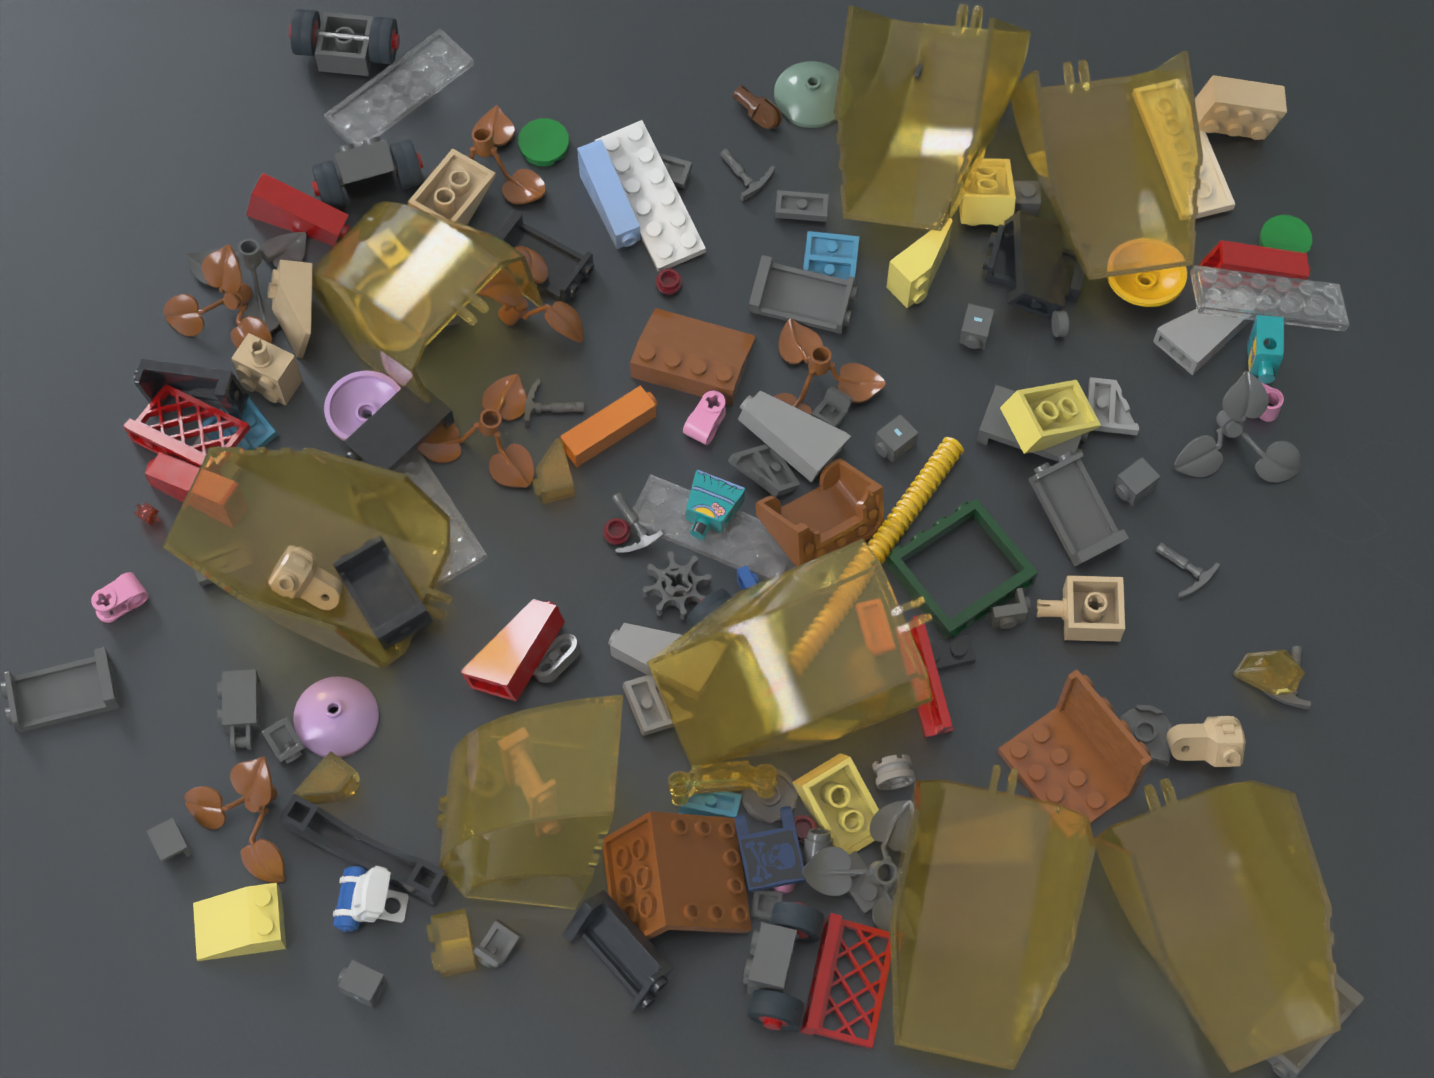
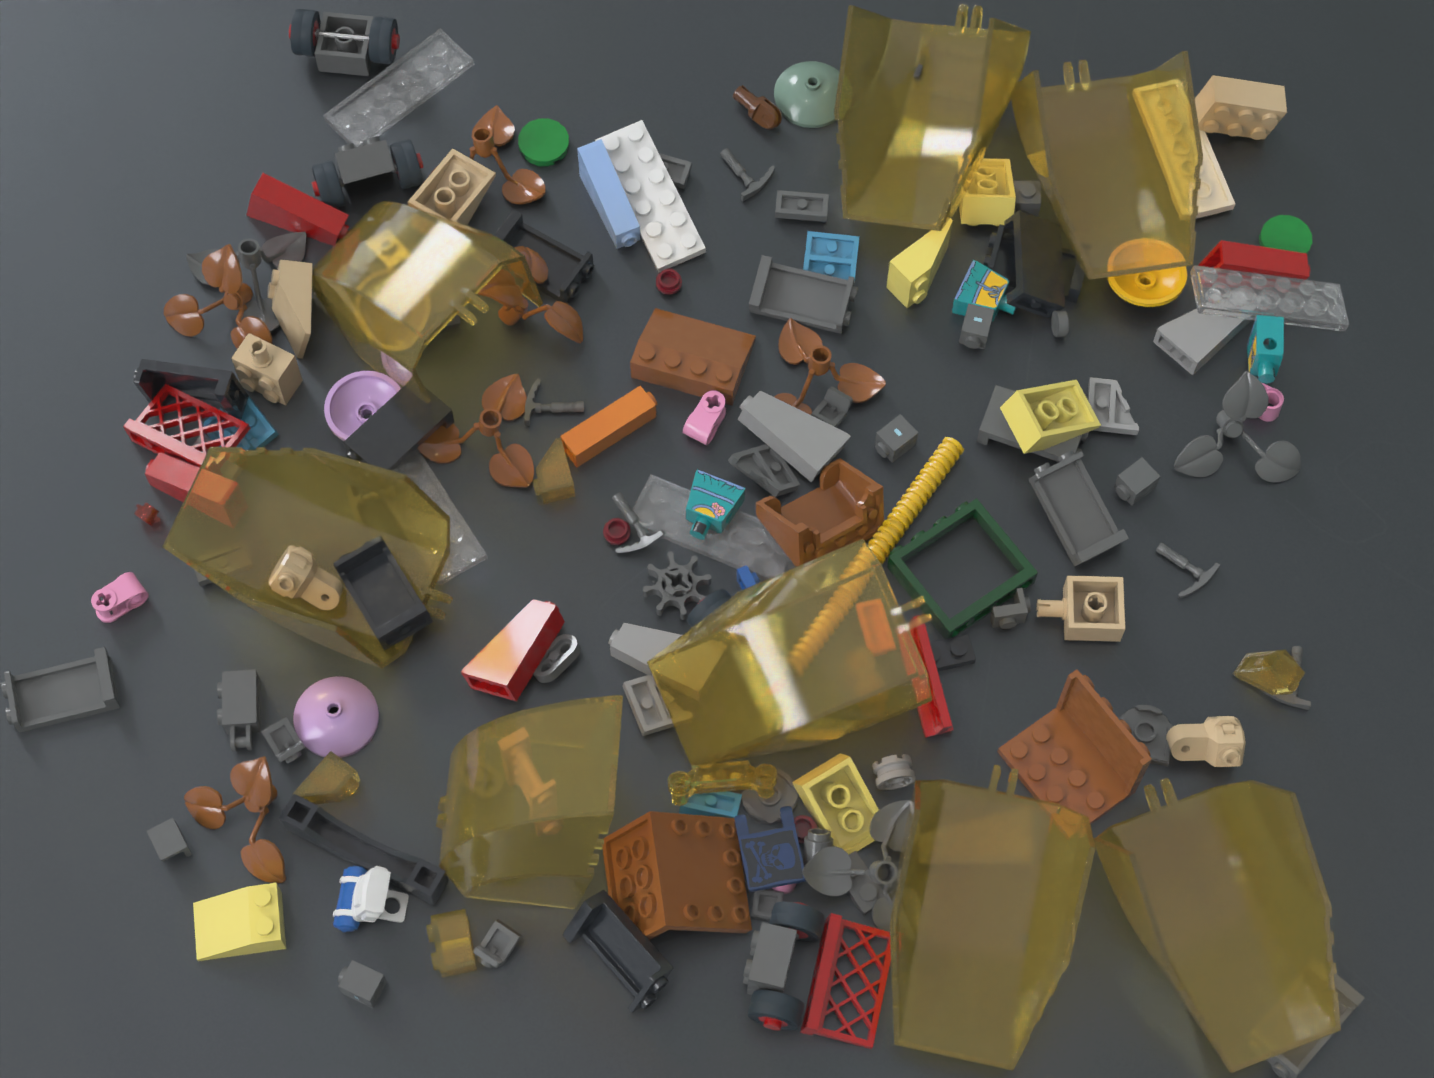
(984, 289): none -> torso

